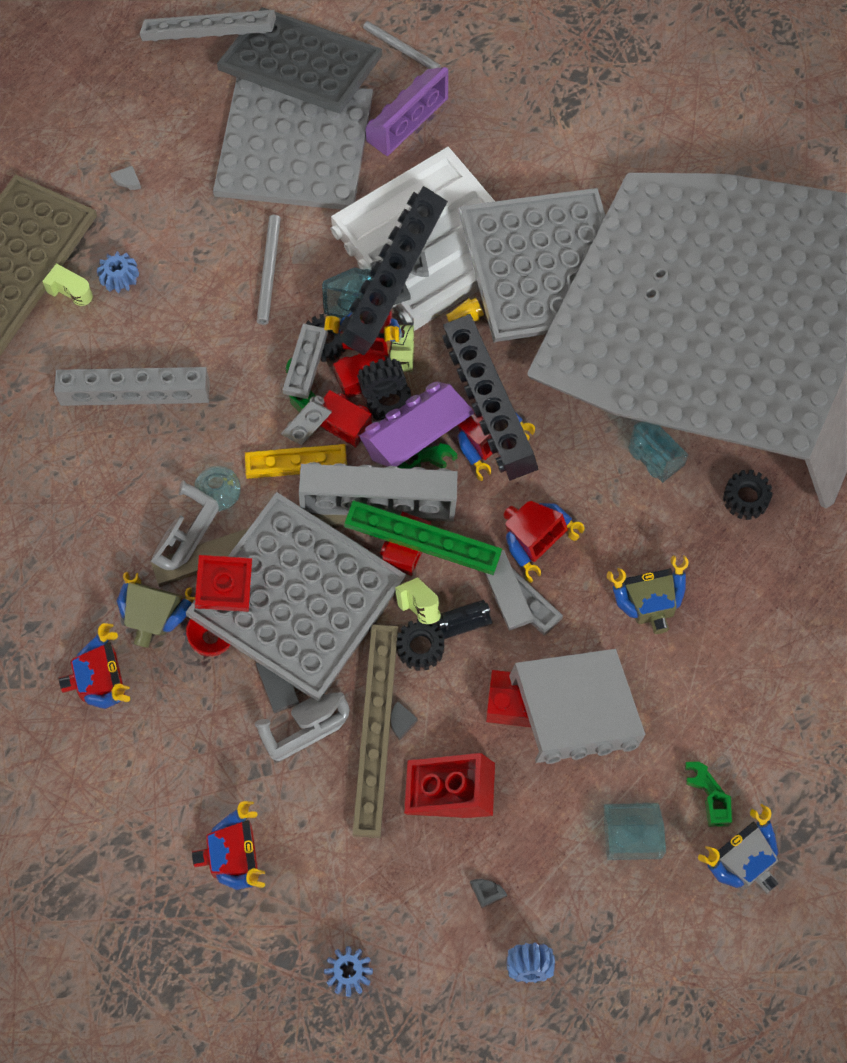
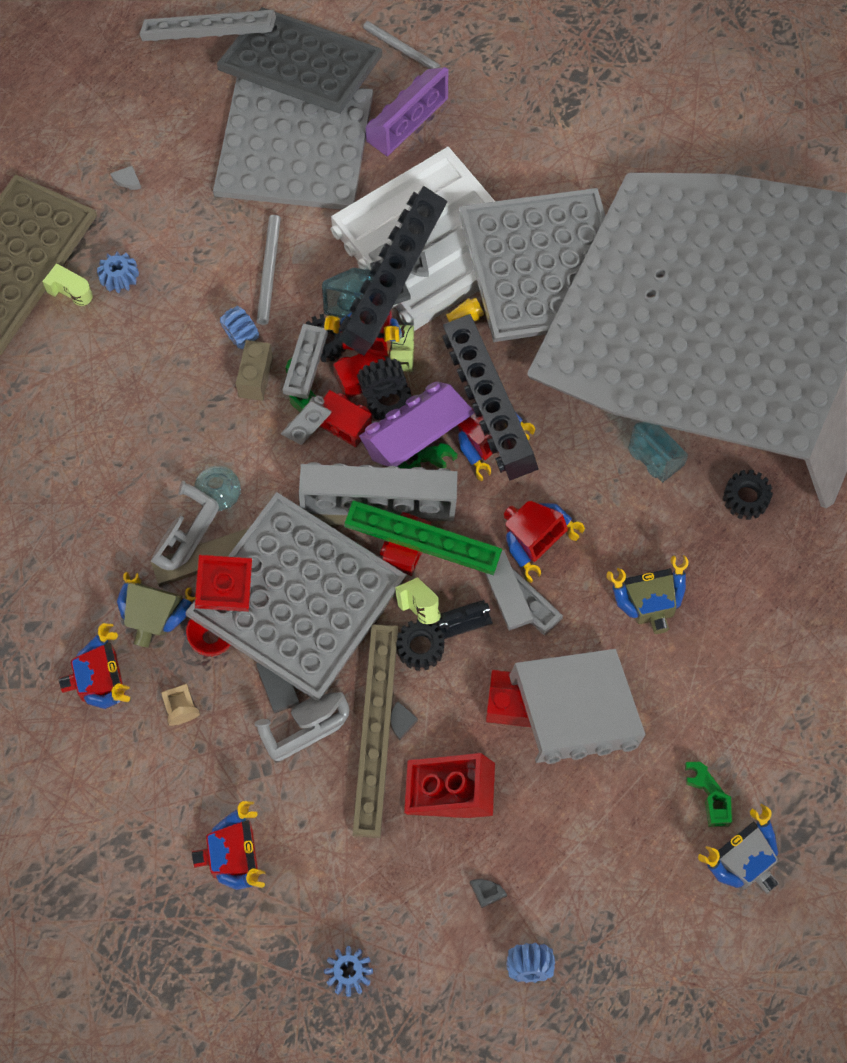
(132, 386): light grey brick -> none
(179, 705): none -> tan tile
(239, 326): none -> medium blue gear
(254, 370): none -> dark tan brick
(289, 461): yellow tile -> none
(634, 831): clear light blue slope -> none

